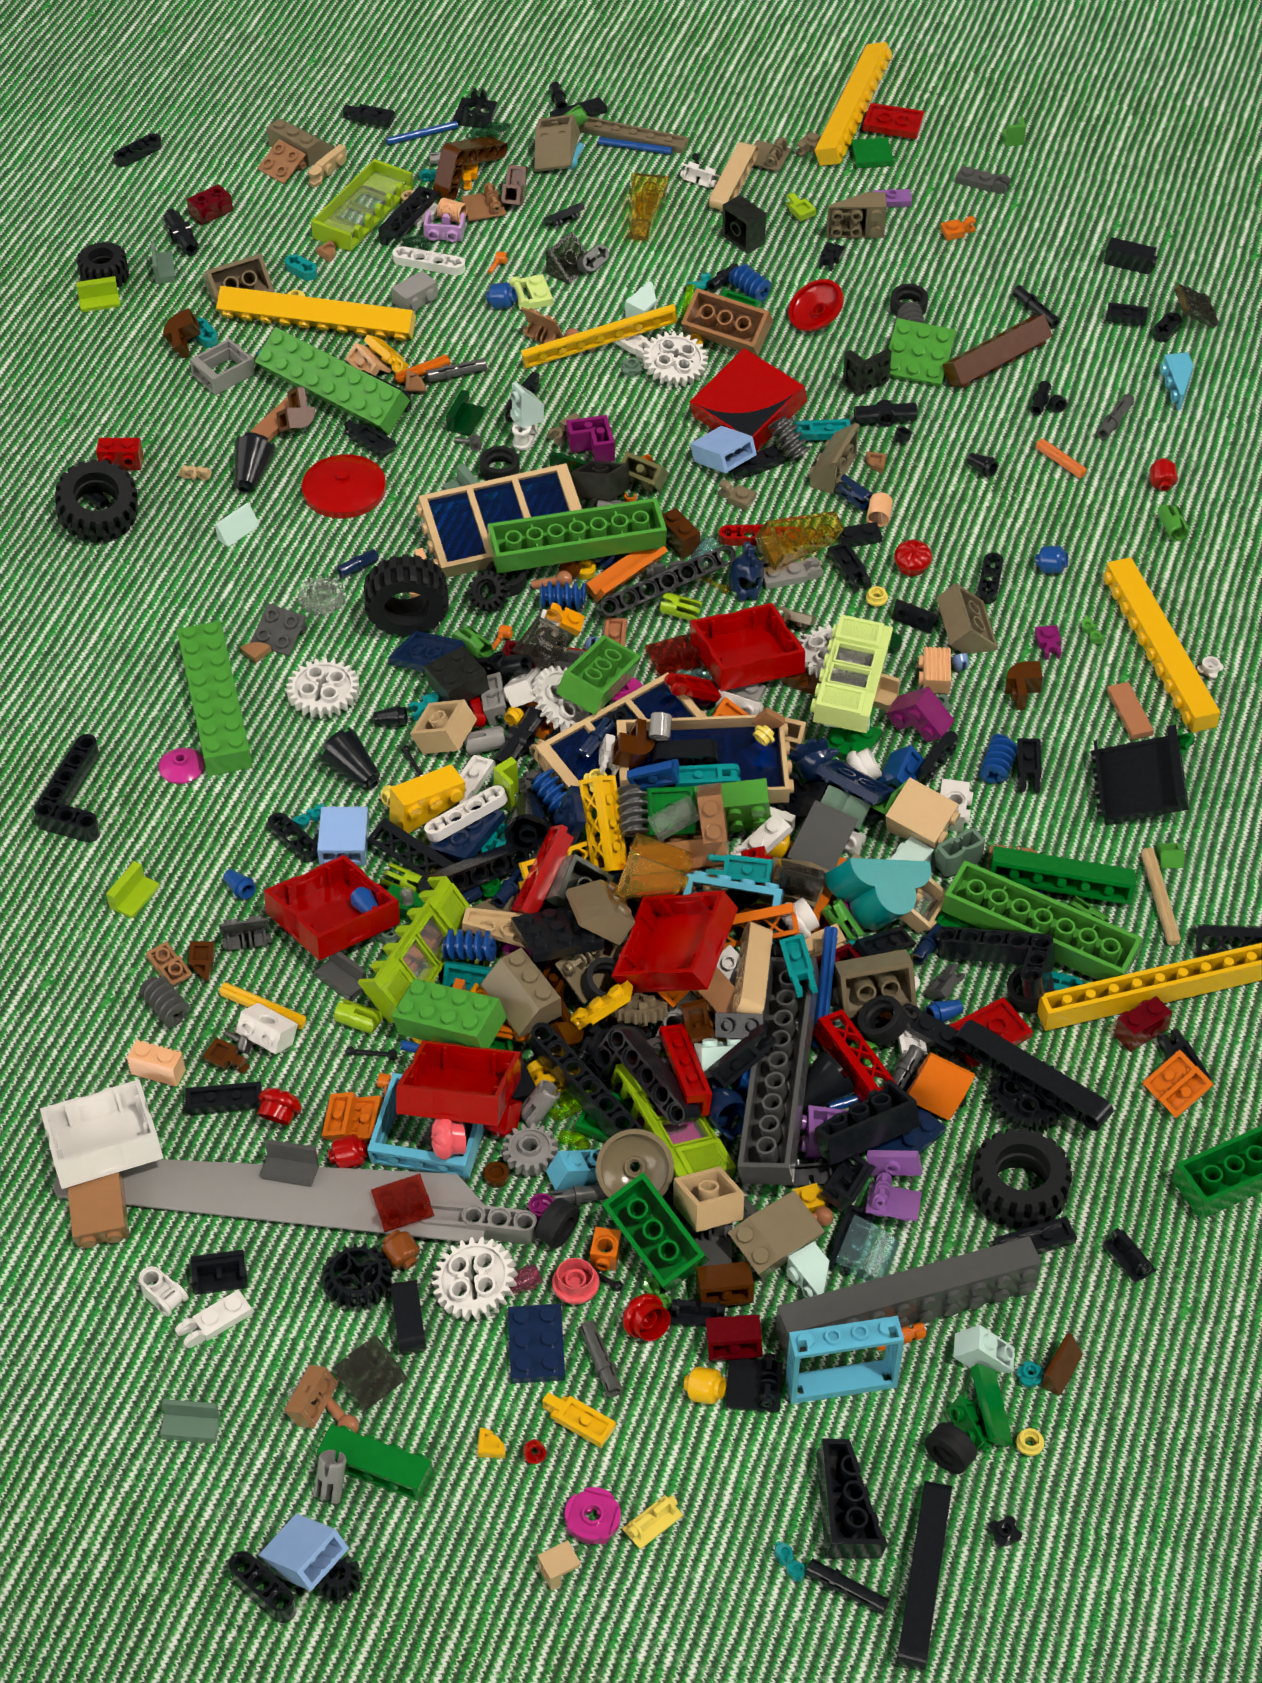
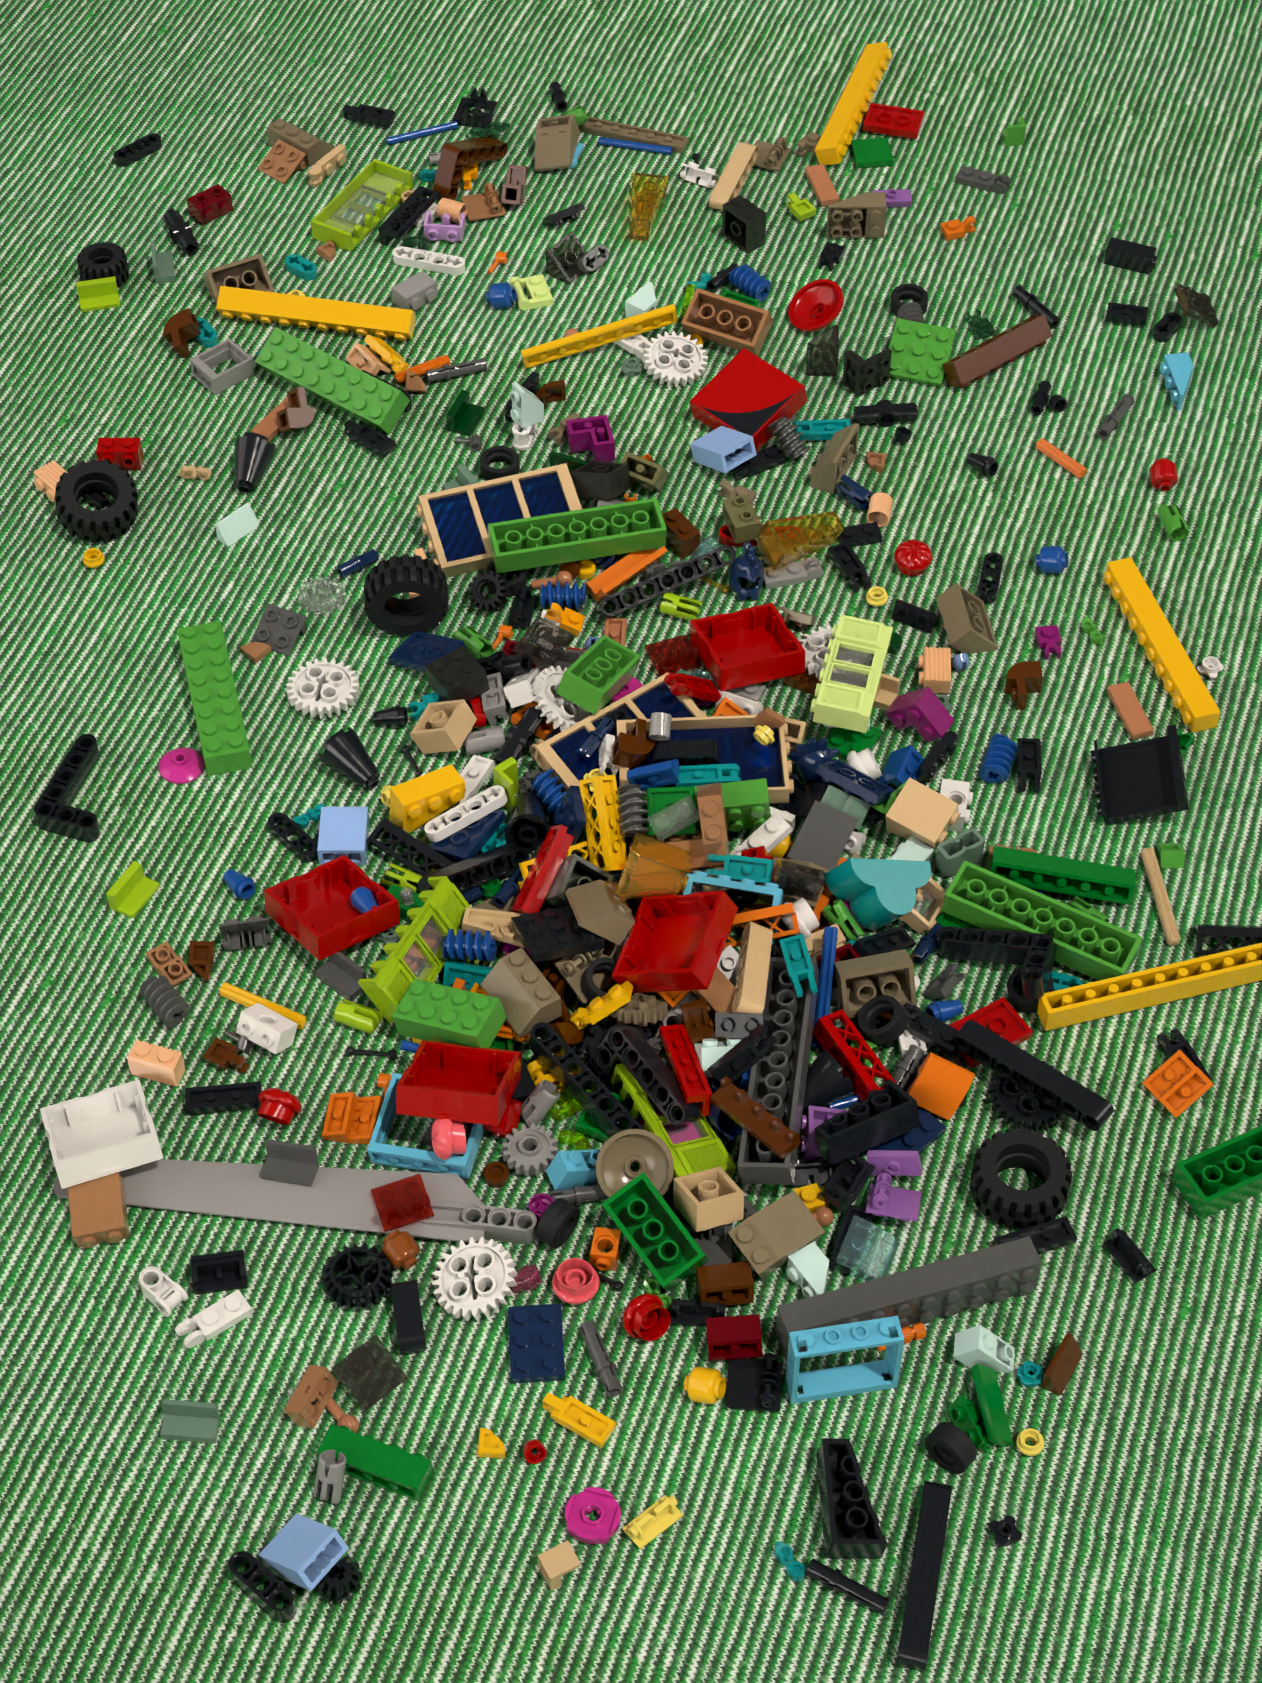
(47, 478): none -> light nougat brick
(93, 558): none -> yellow plate
(343, 486): red dish -> none
(348, 1151): red head -> none
(513, 715): yellow plate -> none
(522, 608): none -> black hinge
(541, 327): medium nougat hinge -> none
(552, 392): none -> reddish brown slope
(592, 108): black tile -> none
(741, 518): none -> olive brick
(755, 1119): none -> reddish brown hinge
(821, 185): none -> nougat tile
(823, 353): none -> clear smoke slope
(979, 326): none -> clear green plate
(1143, 1023): dark red brick -> none

